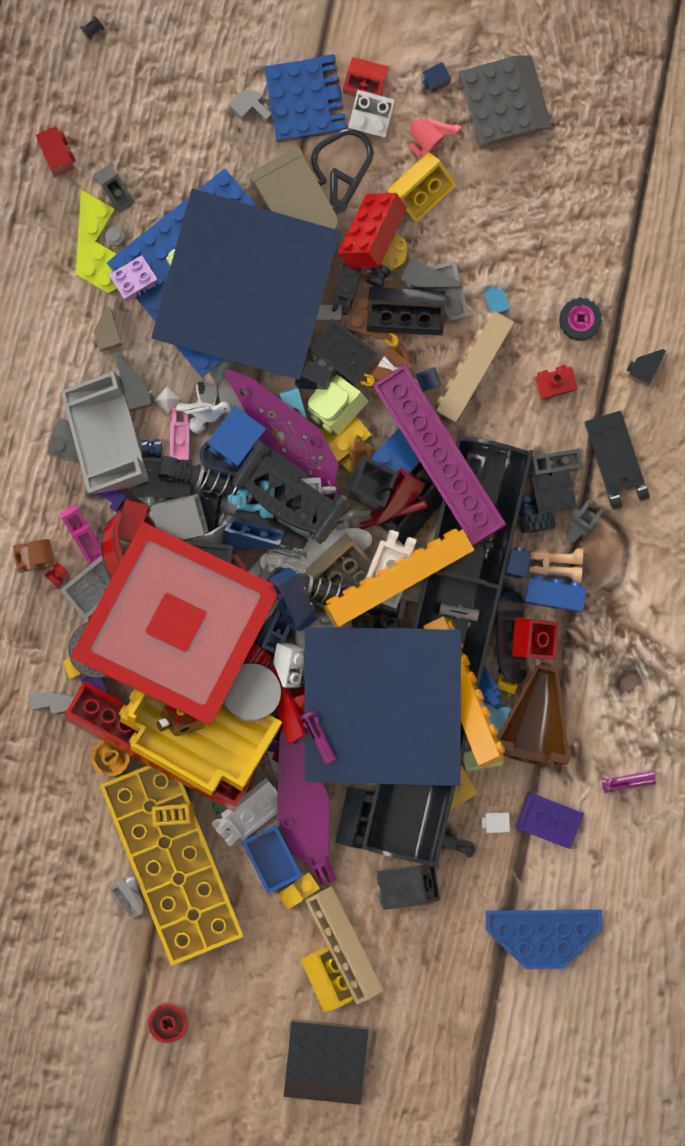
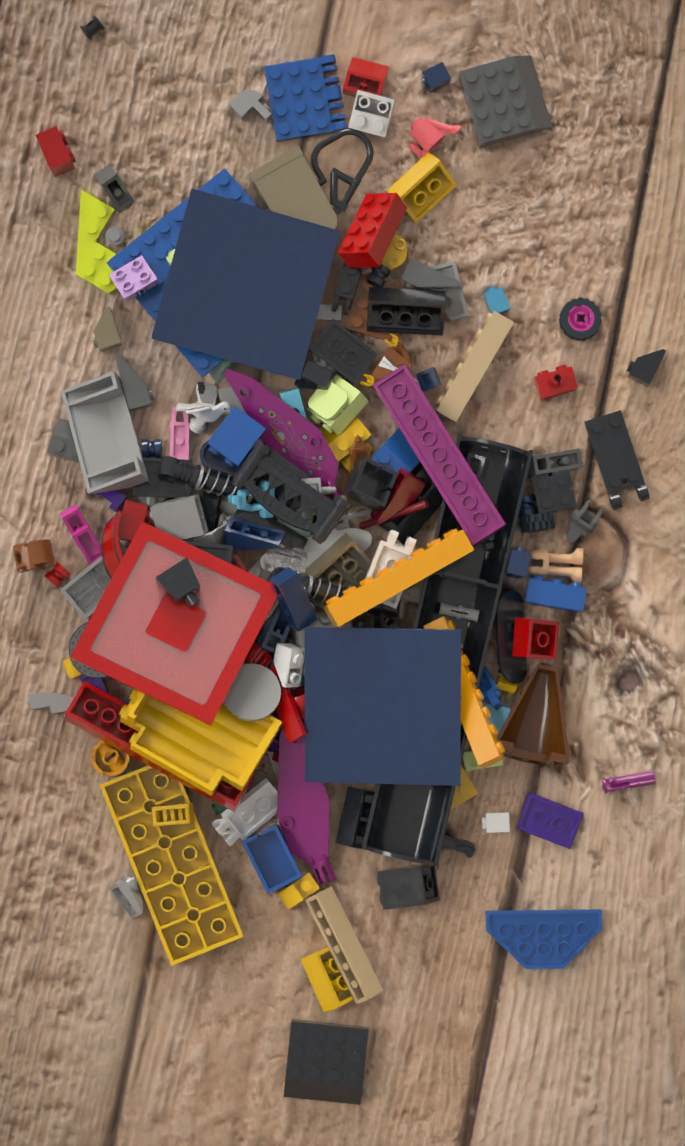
(157, 1025): red brick -> none
(167, 400): white slope -> none
(177, 722): reddish brown torso -> none
(180, 583): none -> black torso
(318, 736): magenta piece -> none

